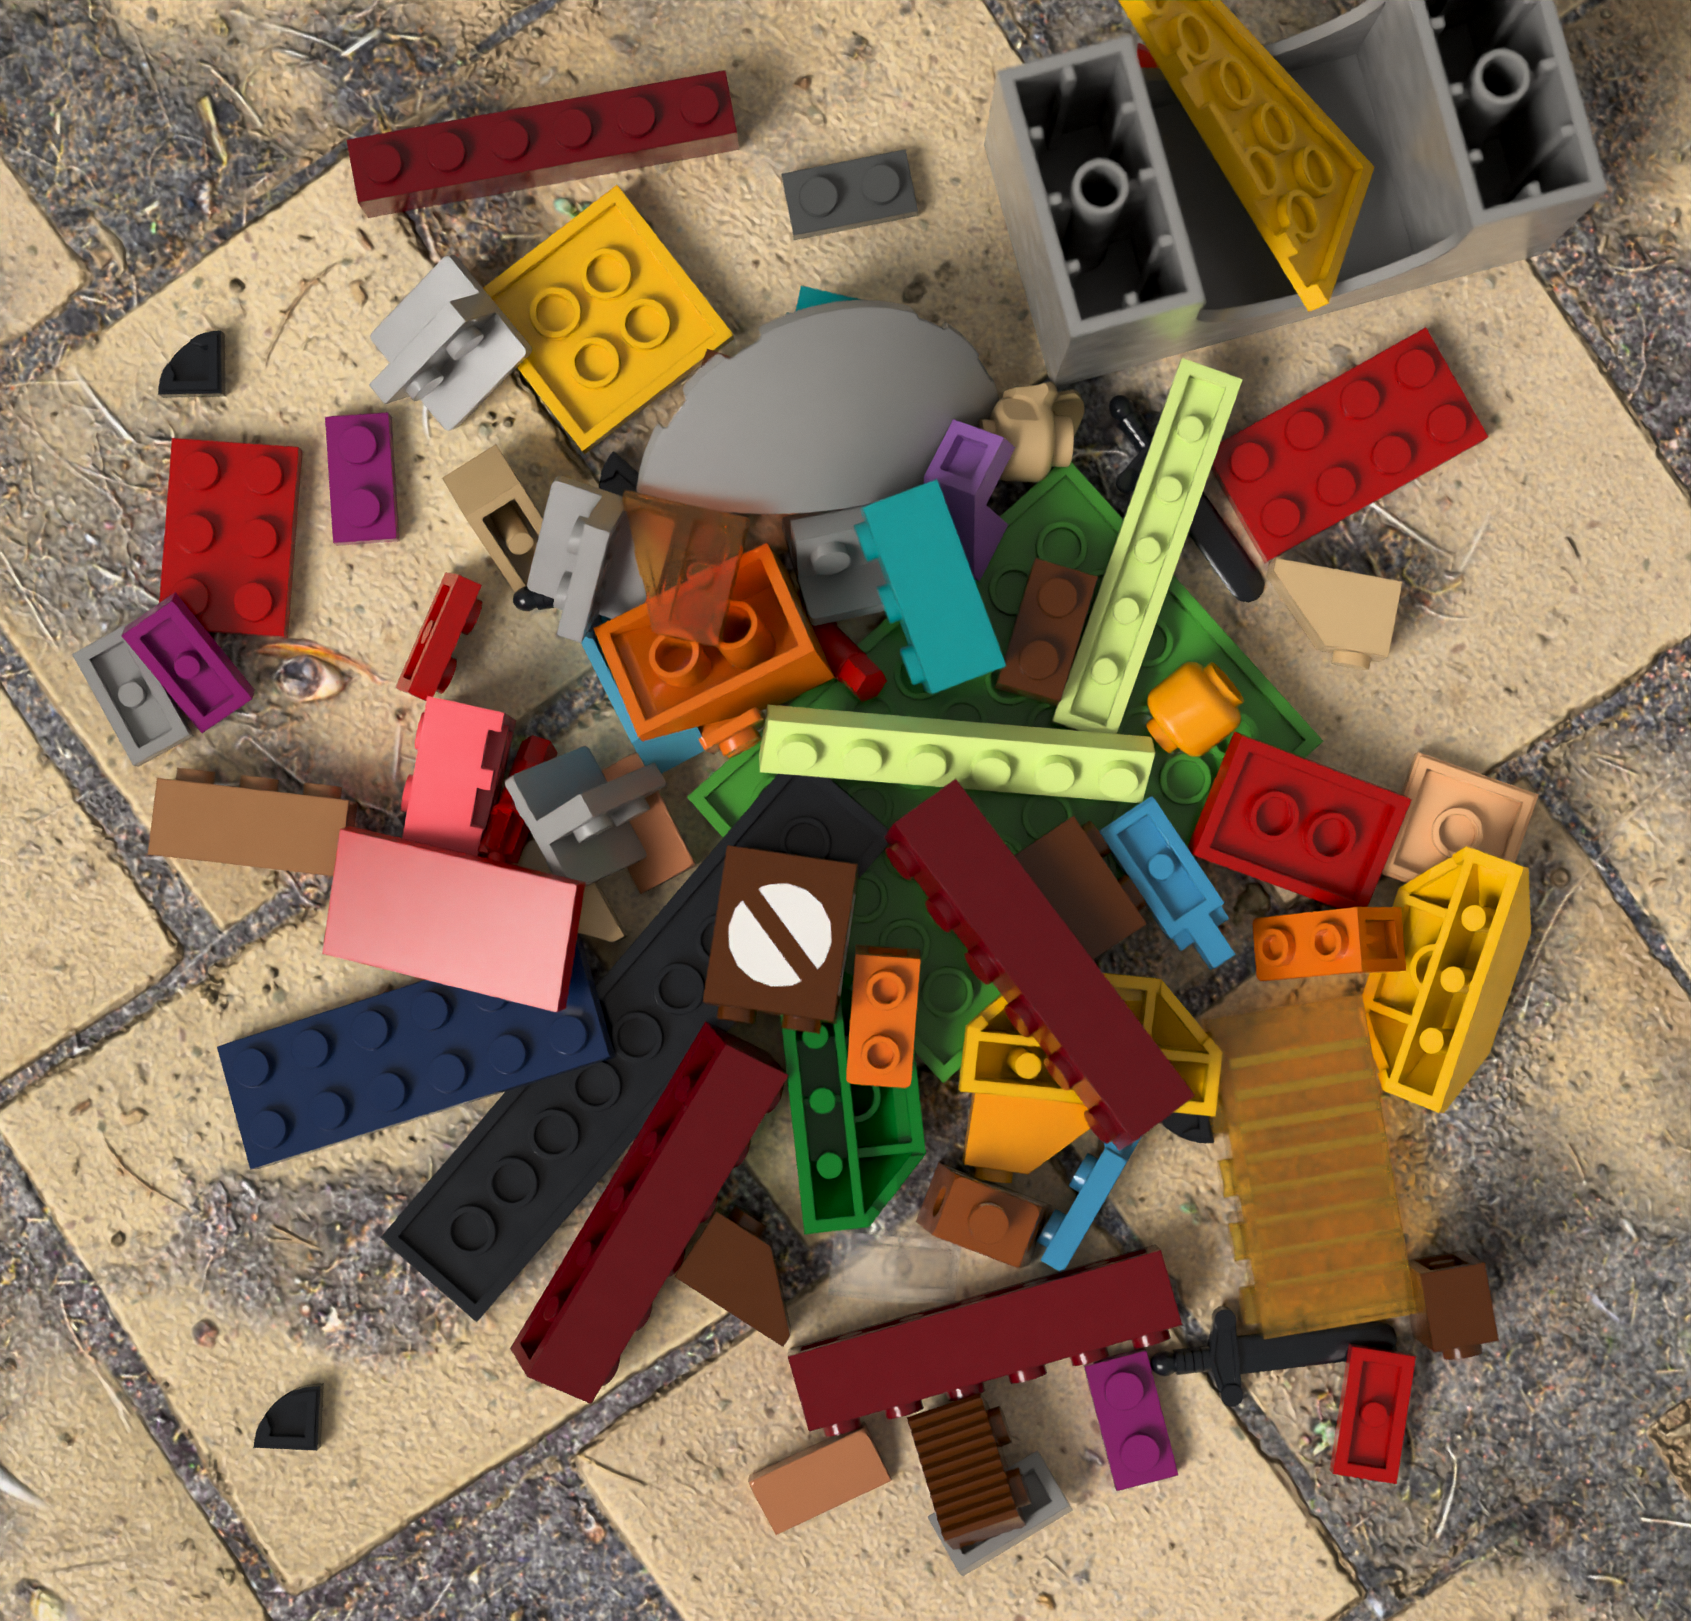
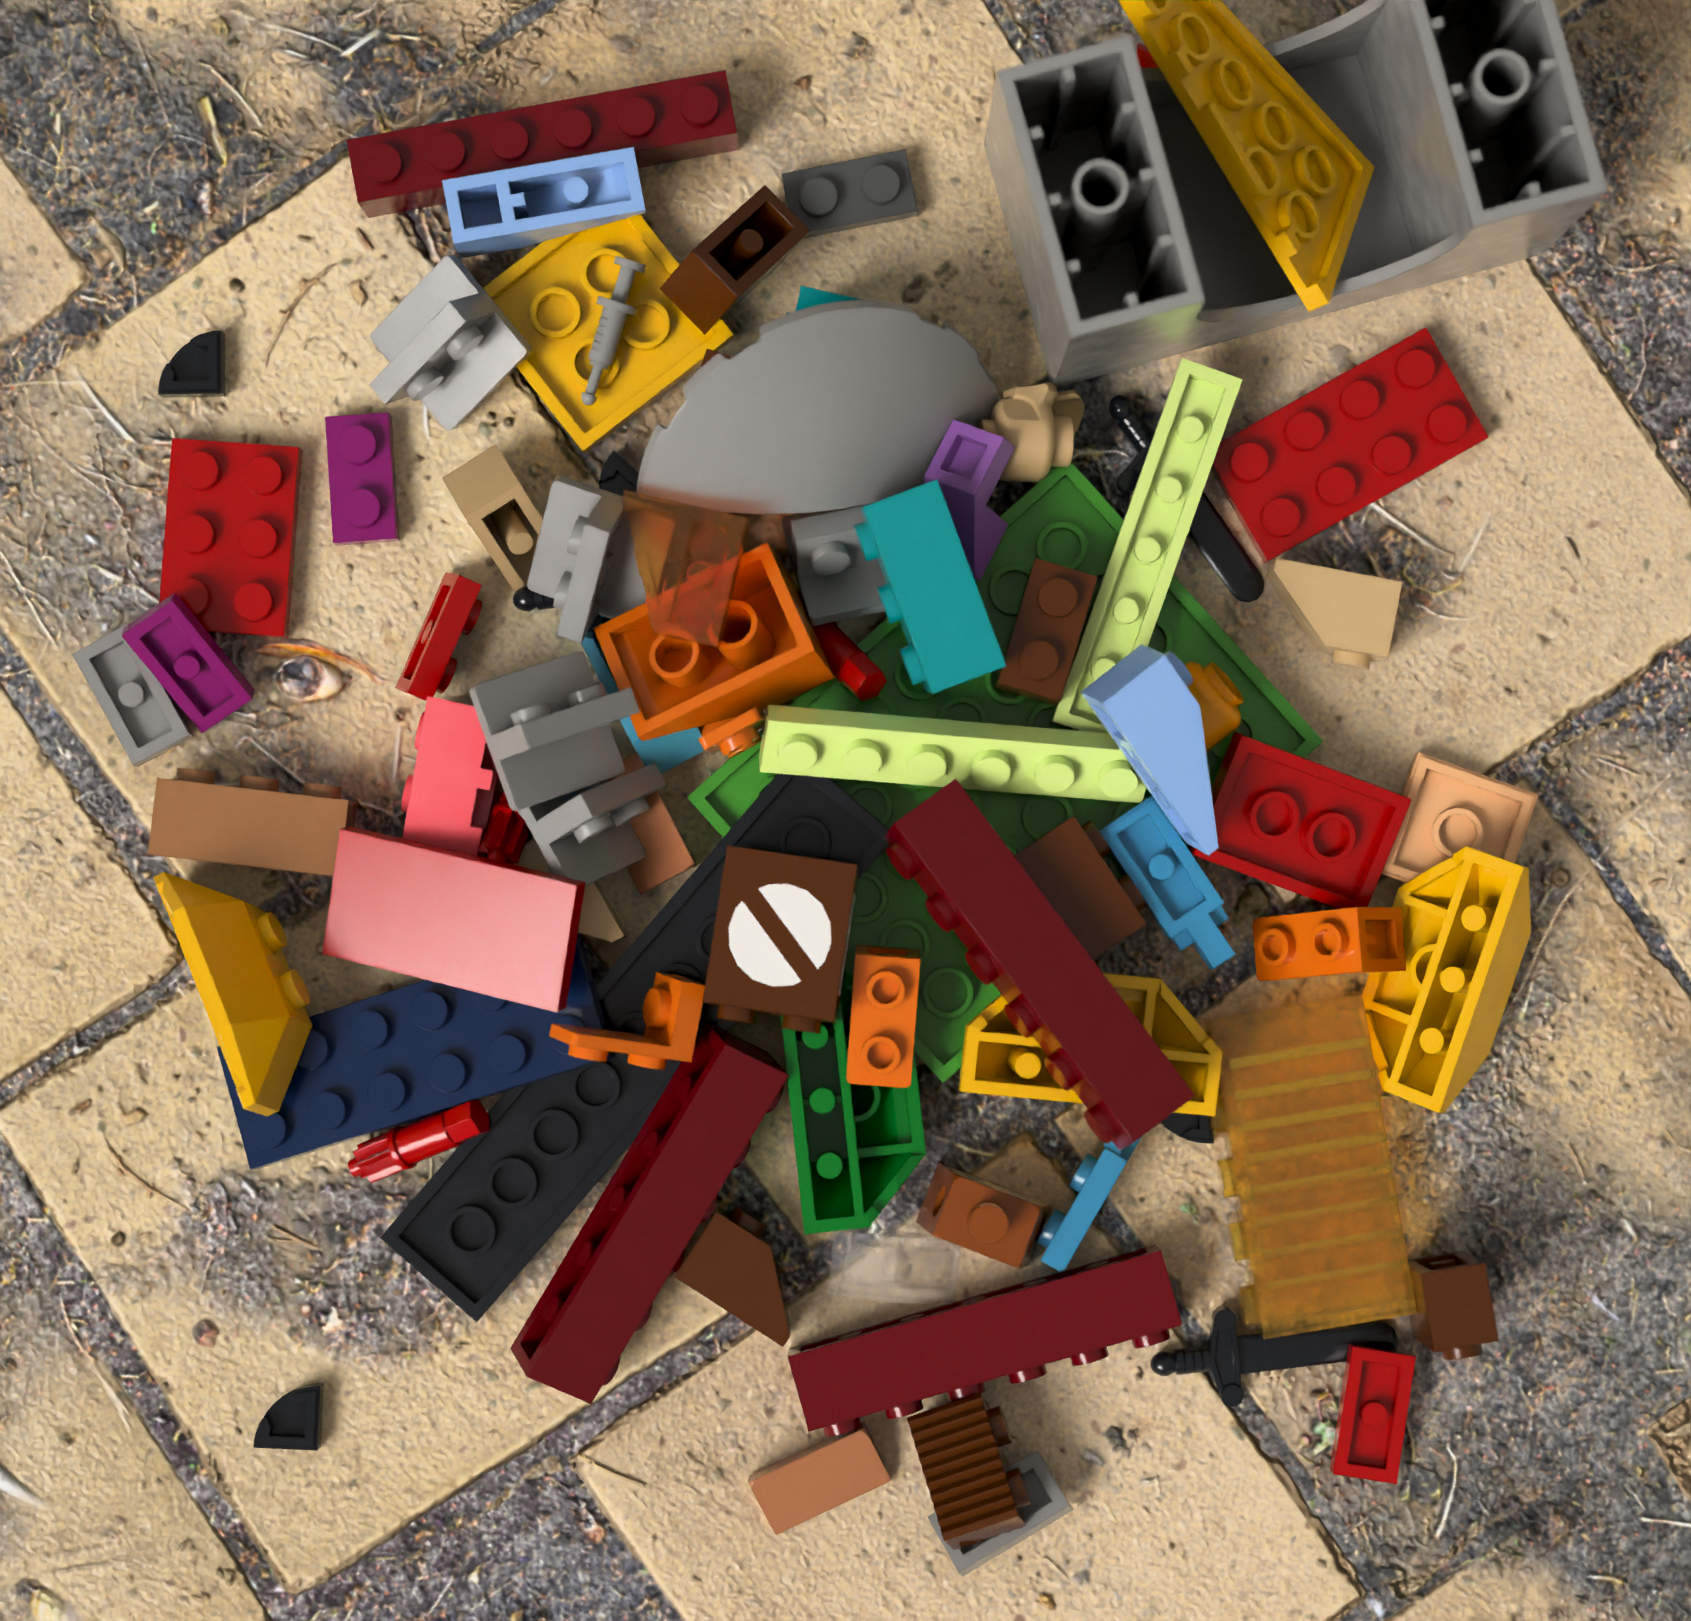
(243, 985): none -> yellow wedge
(408, 1145): none -> red piece
(541, 201): none -> light blue slope
(551, 729): none -> light grey bracket
(611, 325): none -> light grey piece
(670, 1033): none -> orange bracket
(734, 259): none -> reddish brown brick
(1018, 1134): light orange slope -> none
(1130, 1419): magenta plate -> none
(1162, 736): none -> light blue slope

